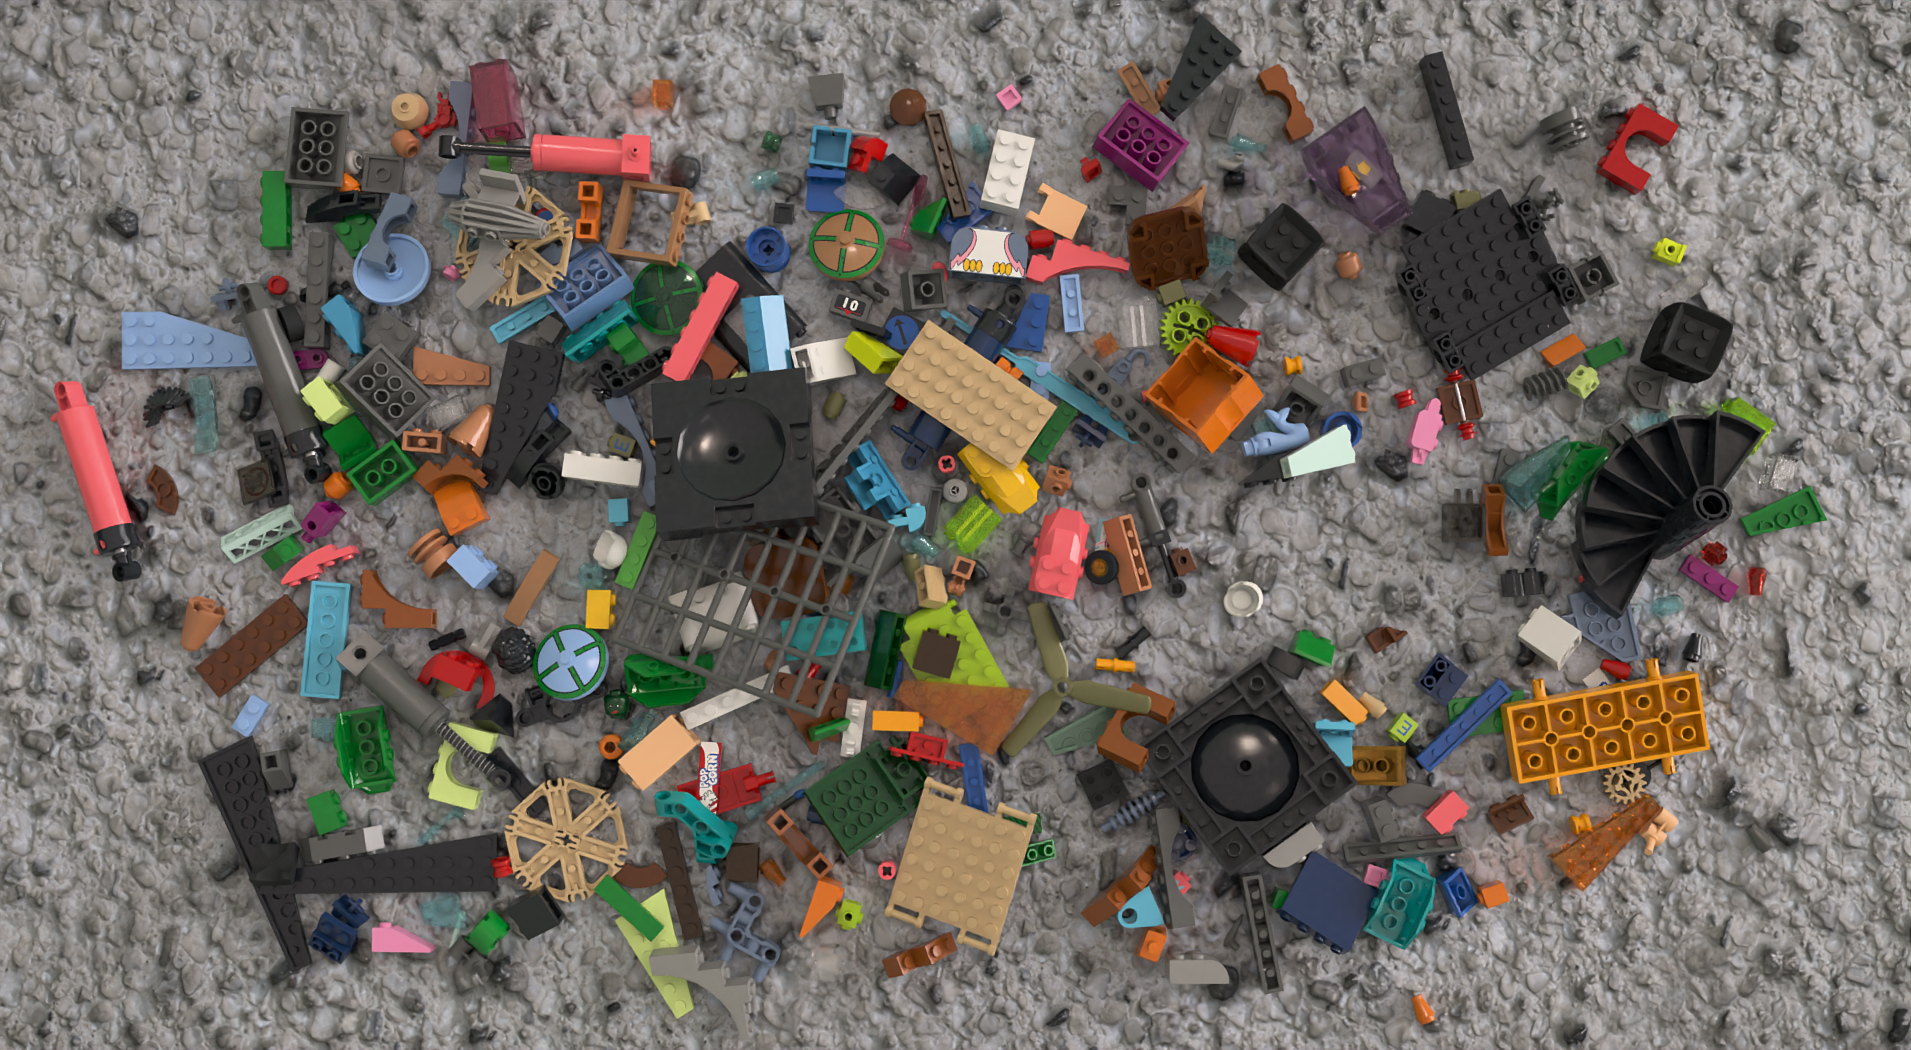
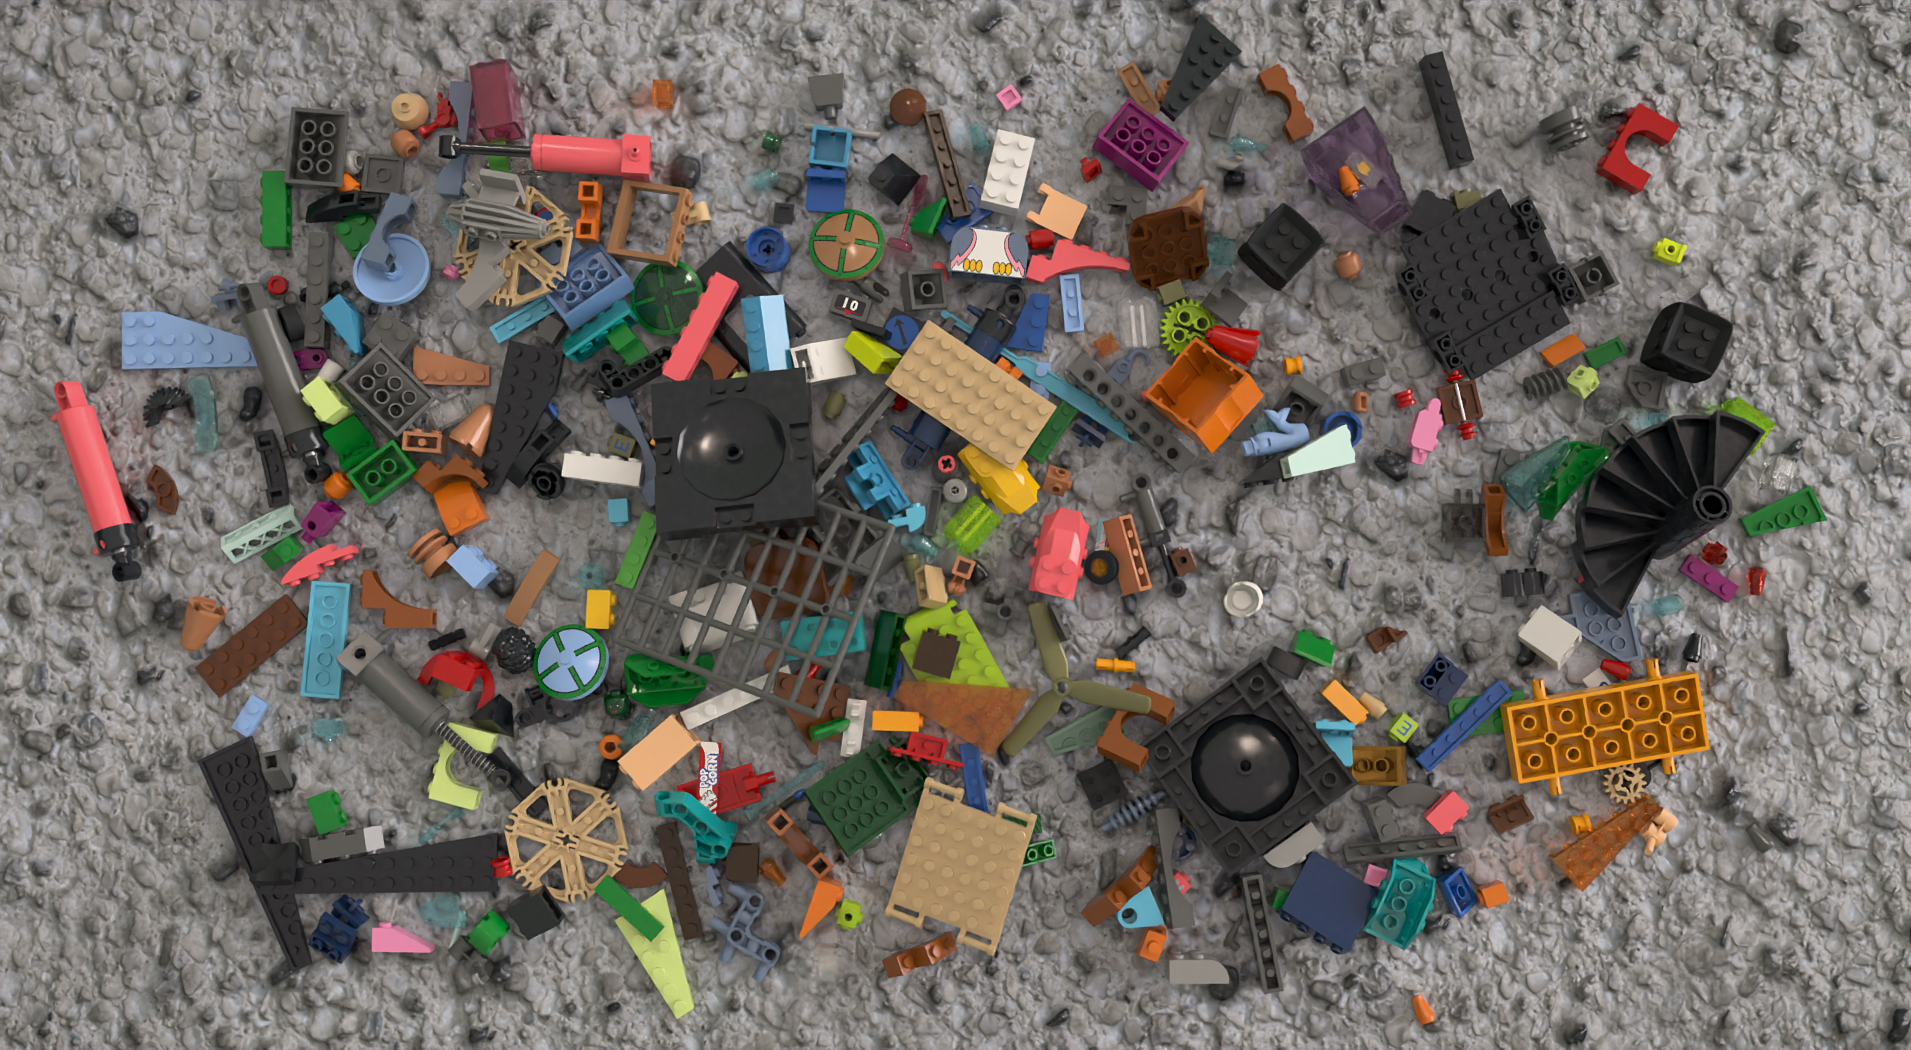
(256, 481): clear smoke piece -> none
(364, 749): green slope -> none
(610, 550): white piece -> none
(714, 976): light grey arch -> none
(859, 198): clear tile -> none
(866, 149): red brick -> none
(887, 876): coral bush -> none
(1542, 201): dark grey piece -> none

